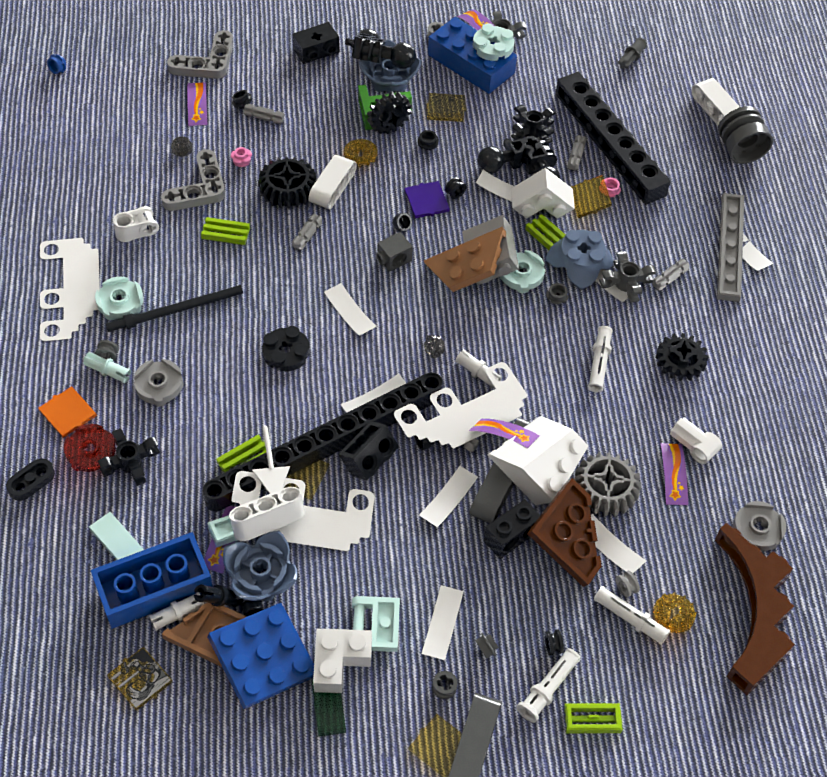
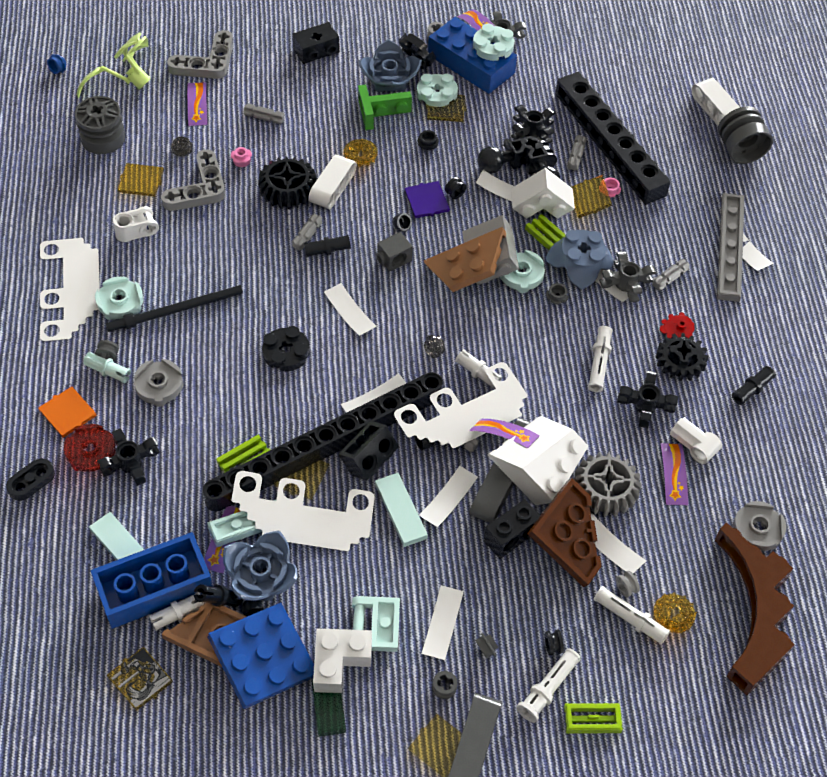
(100, 124): none -> dark grey wheel
(135, 73): none -> yellowish green plant
(140, 179): none -> clear yellow piece
(226, 228): lime tile -> none
(241, 98): black plate -> none
(267, 513): white beam -> none
(271, 477): white piece -> none
(327, 245): none -> black pin
(371, 48): black piece -> none
(389, 112): black gear -> none
(401, 509): none -> light aqua tile
(414, 46): none -> black plate
(444, 83): none -> light aqua plate
(632, 53): dark grey axle -> none
(644, 406): none -> black pin
(677, 324): none -> red piece
(753, 385): none -> black pin

